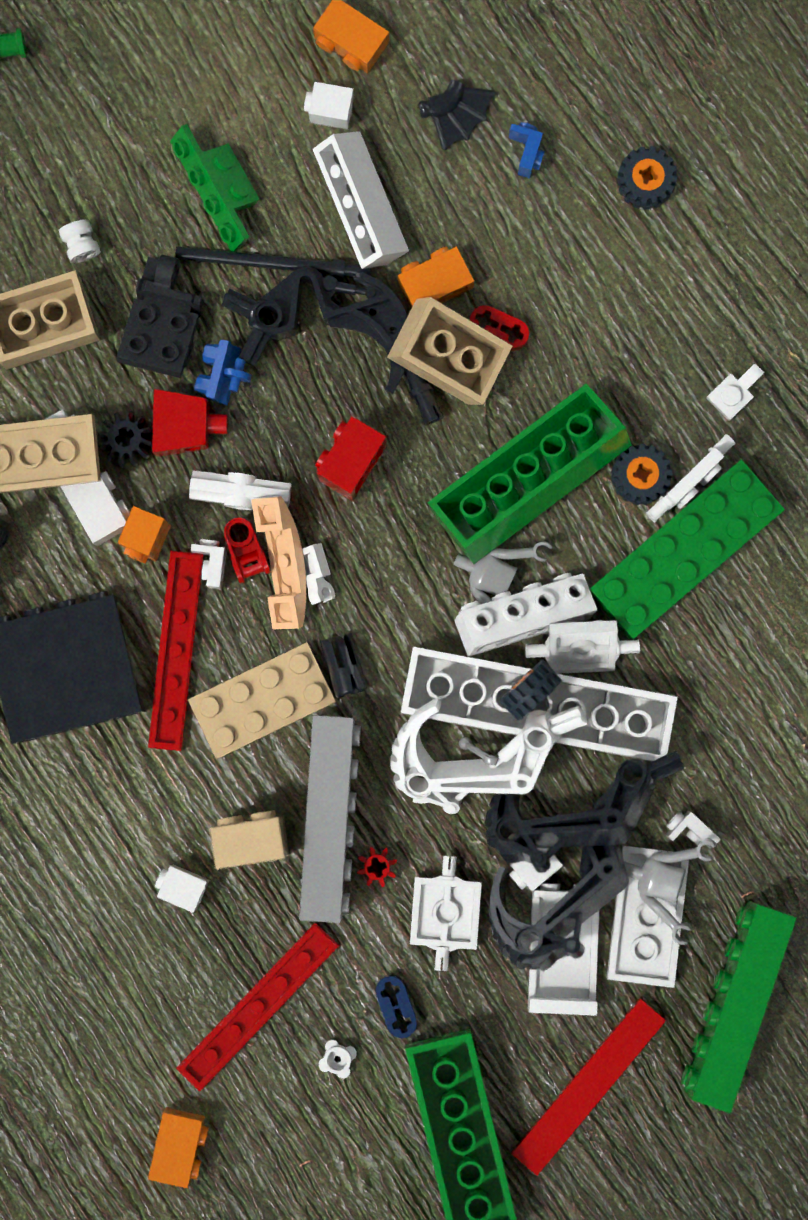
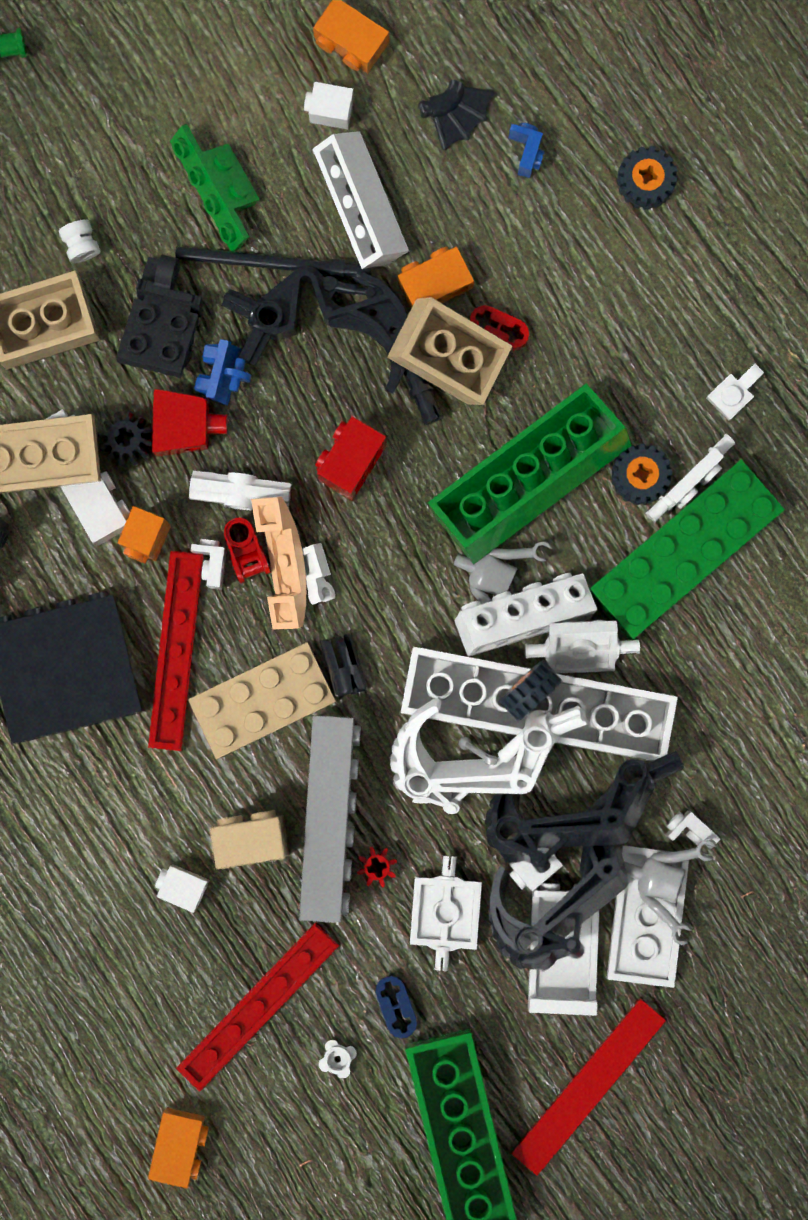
(737, 1006): green brick -> none

